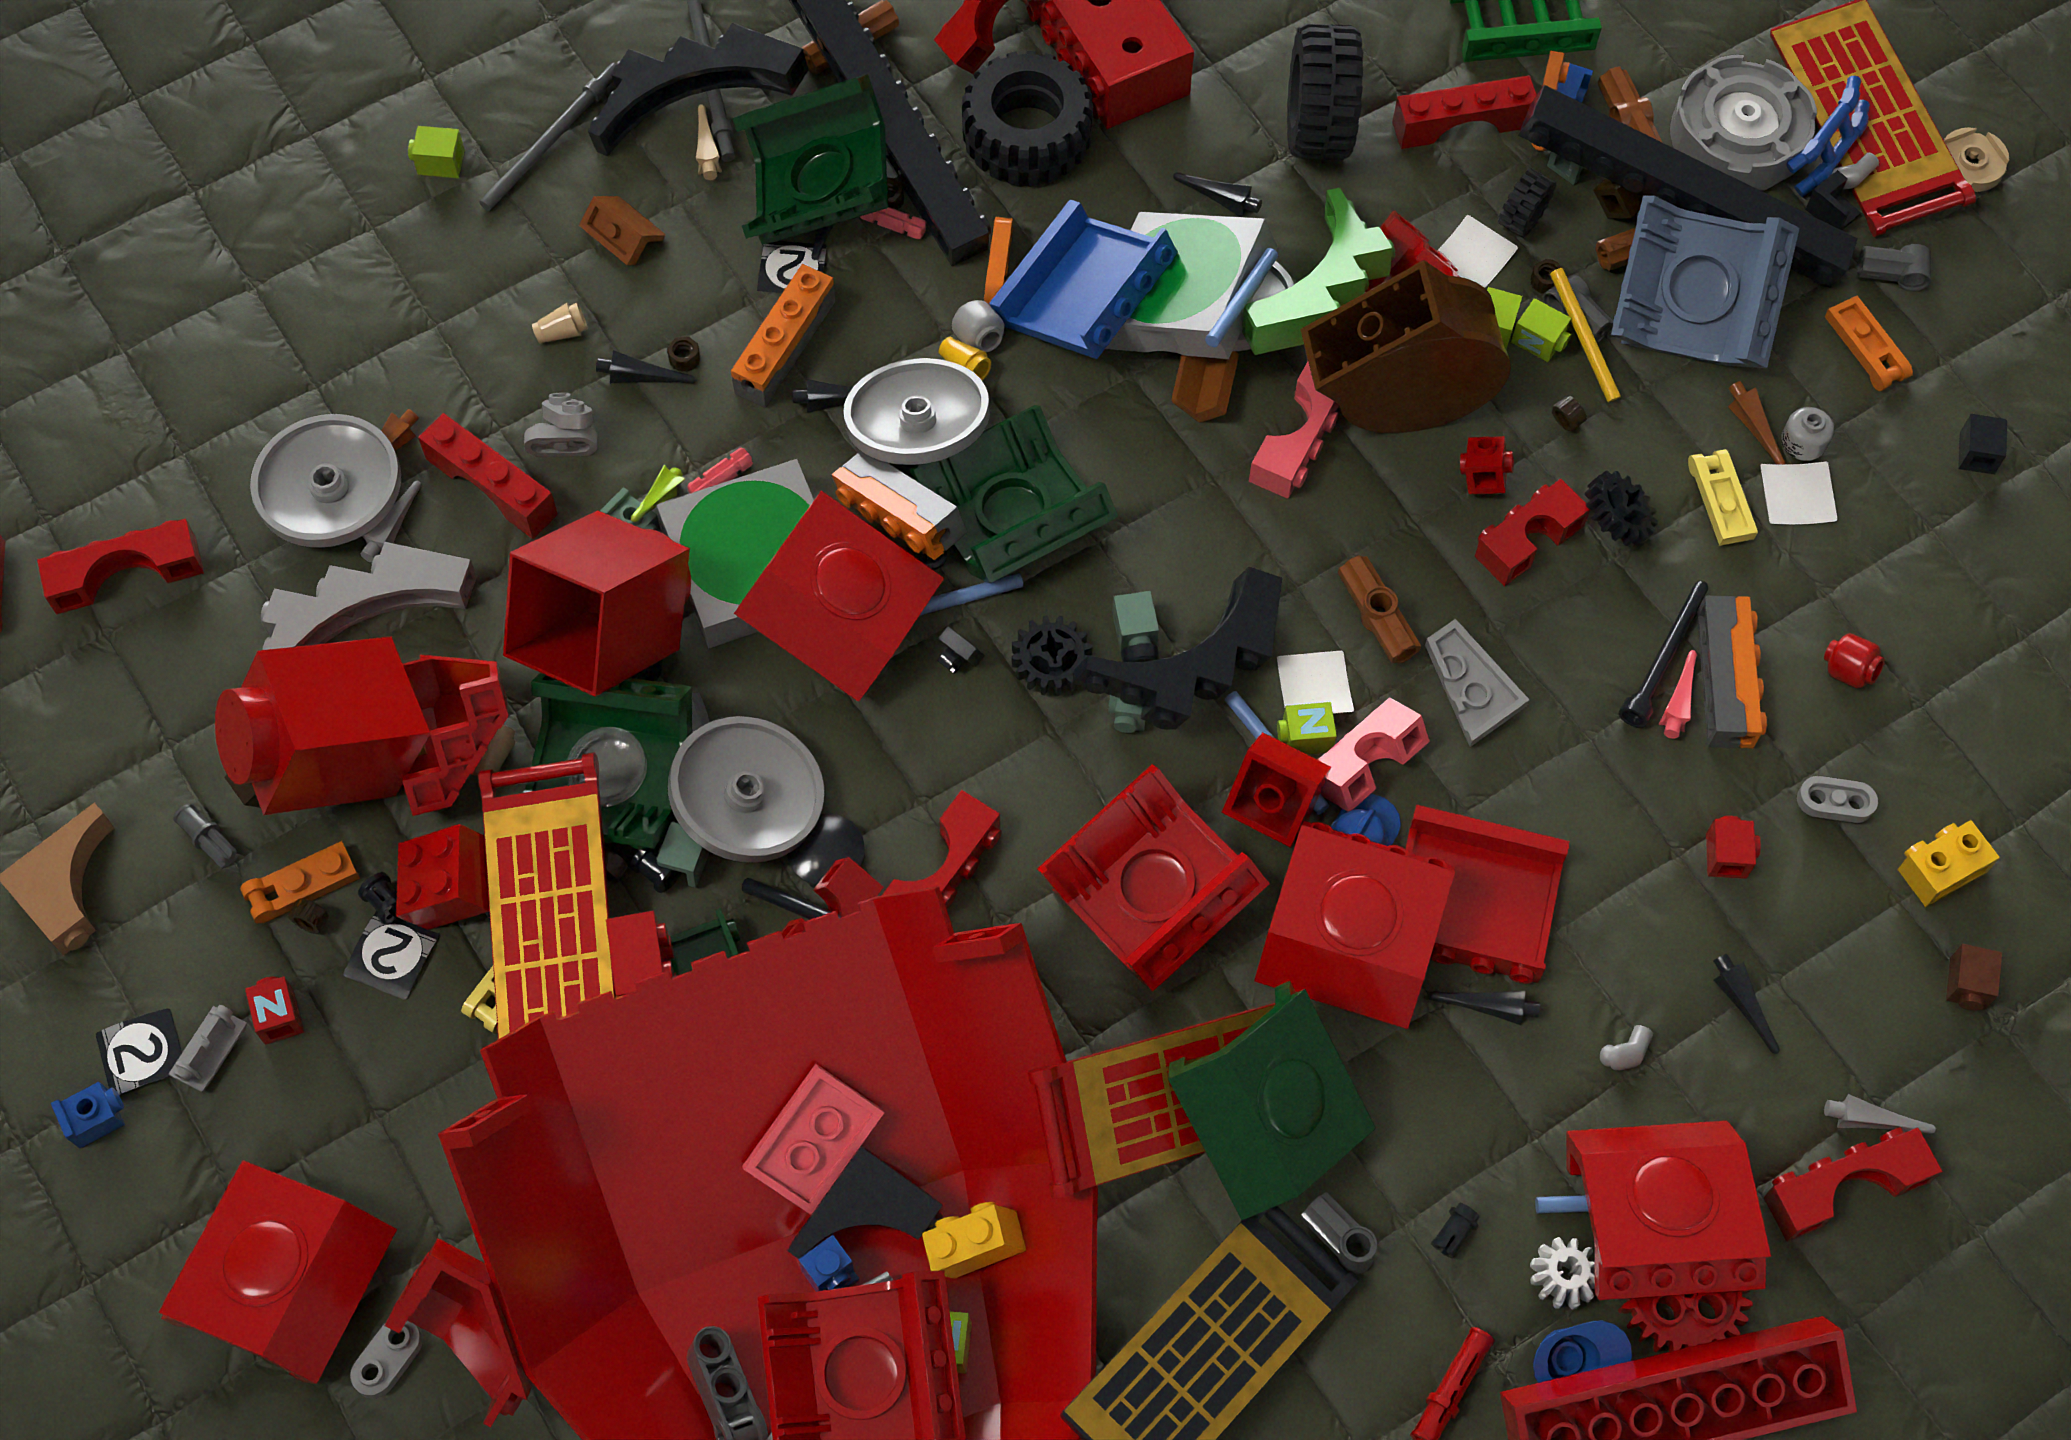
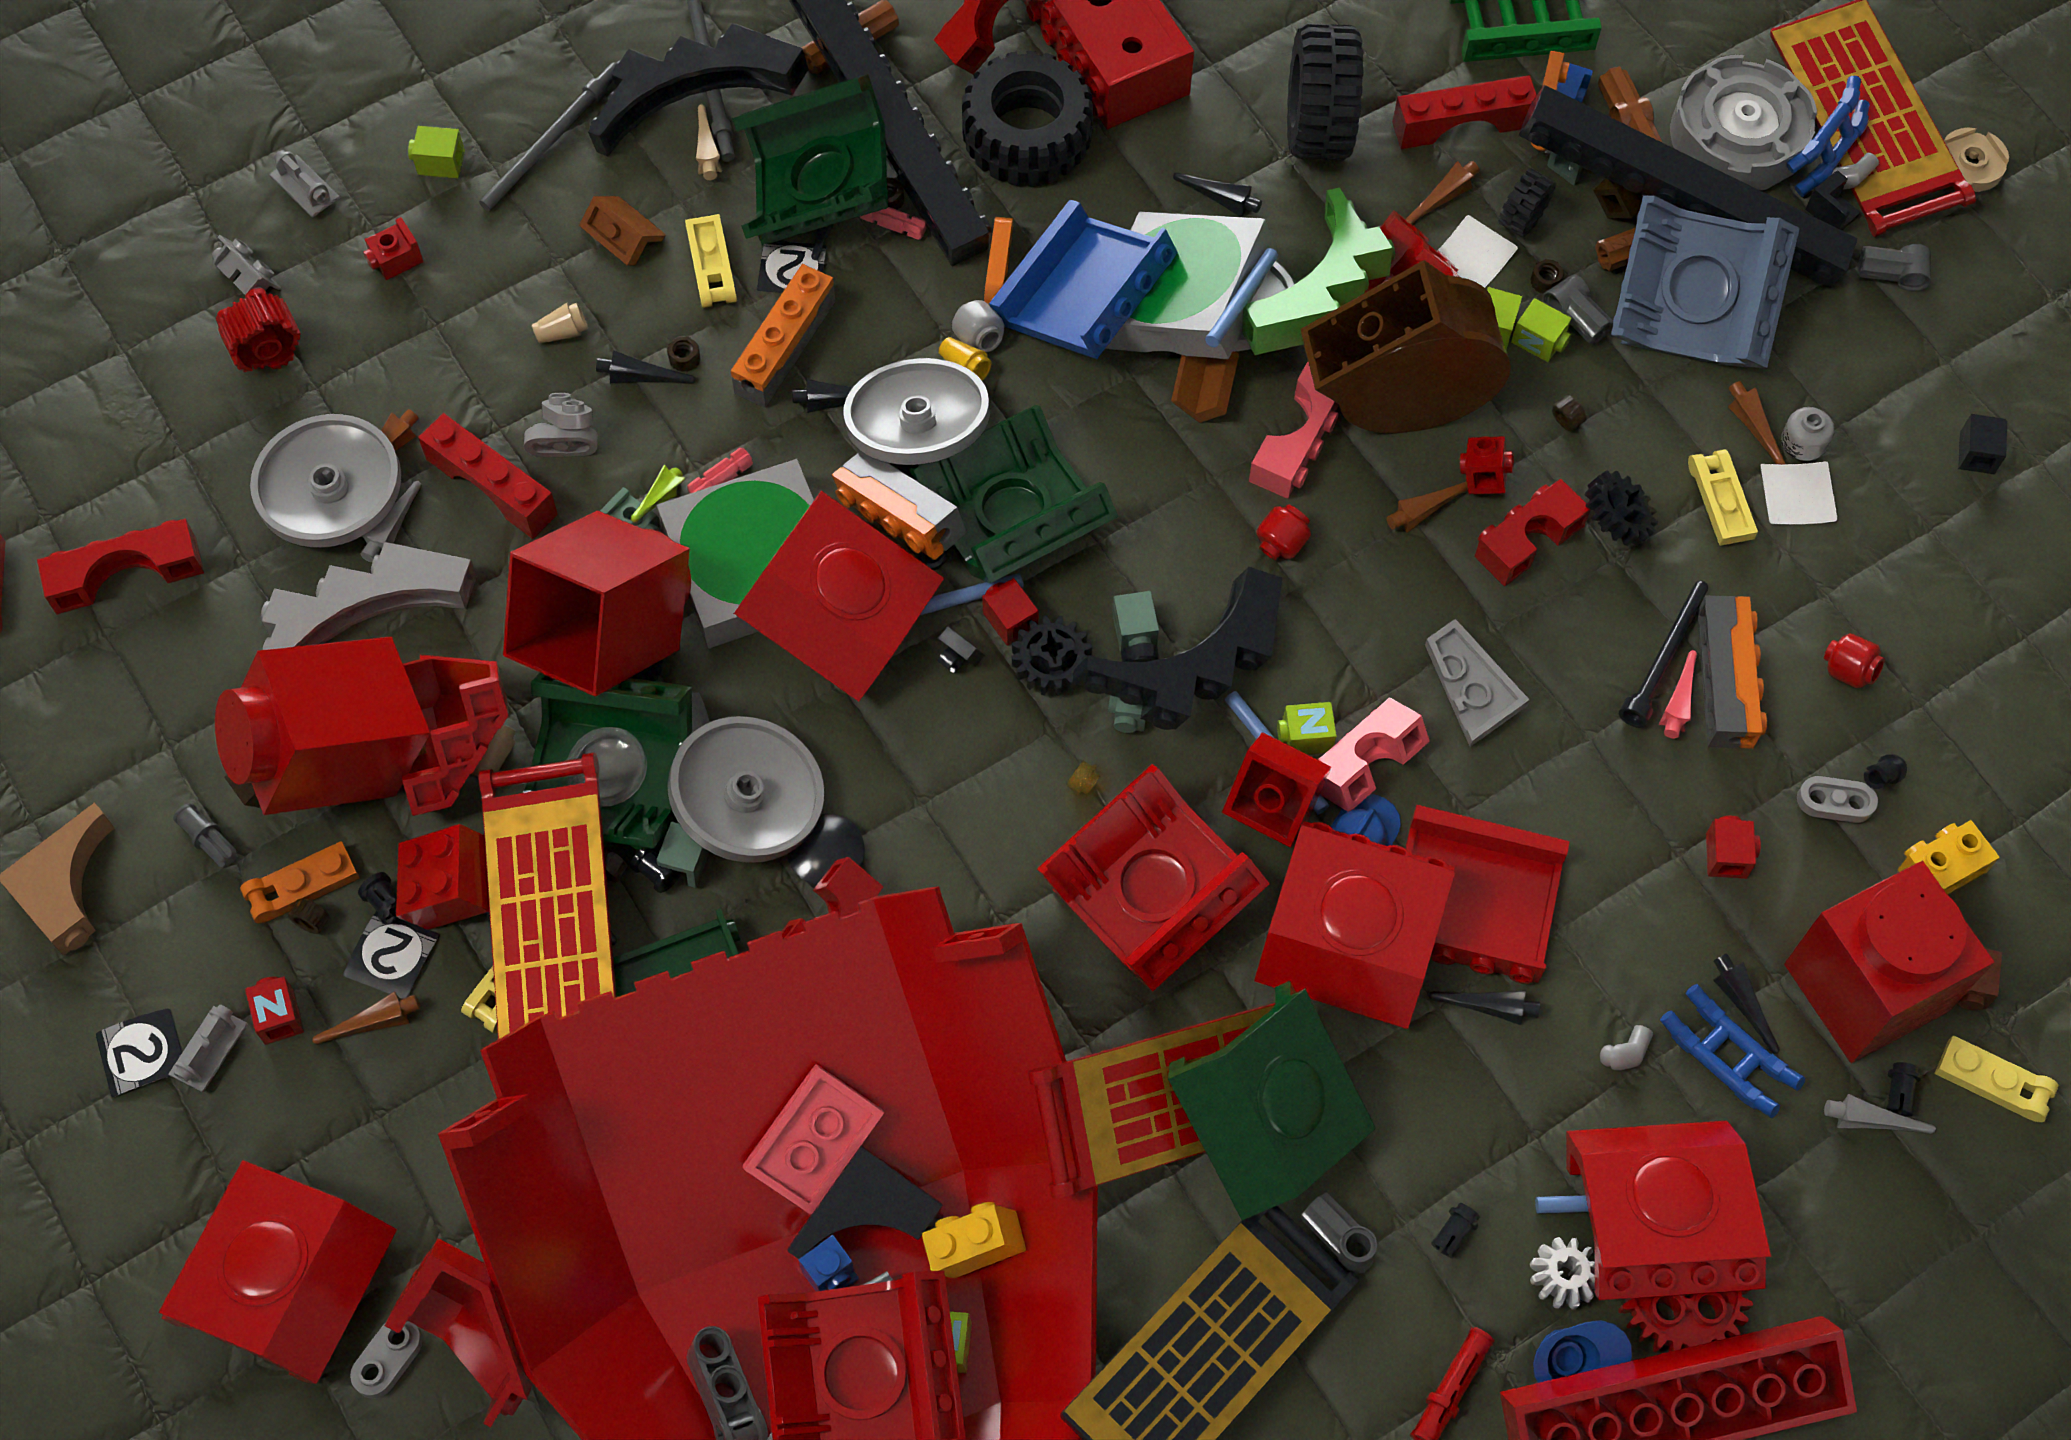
(102, 1119): blue brick -> none
(235, 258): none -> light grey hinge
(259, 331): none -> red brick
(302, 183): none -> light grey hinge
(385, 1013): none -> dark orange piece
(393, 250): none -> red brick
(638, 949): red brick -> none
(710, 259): none -> light yellow plate
(783, 899): black bar -> none
(968, 830): red arch -> none
(1008, 609): none -> red brick
(1083, 778): none -> clear yellow plate
(1283, 532): none -> red head
(1315, 680): white sticker -> none
(1389, 626): dark orange piece -> none
(1416, 509): none -> dark orange piece
(1453, 184): none -> dark orange piece
(1585, 335): yellow bar -> none
(1755, 1053): none -> blue piece
(1869, 343): orange plate -> none
(1887, 961): none -> red container
(1889, 770): none -> black pin
(1896, 1164): red arch -> none
(1903, 1086): none -> black pin
(1996, 1079): none -> light yellow plate

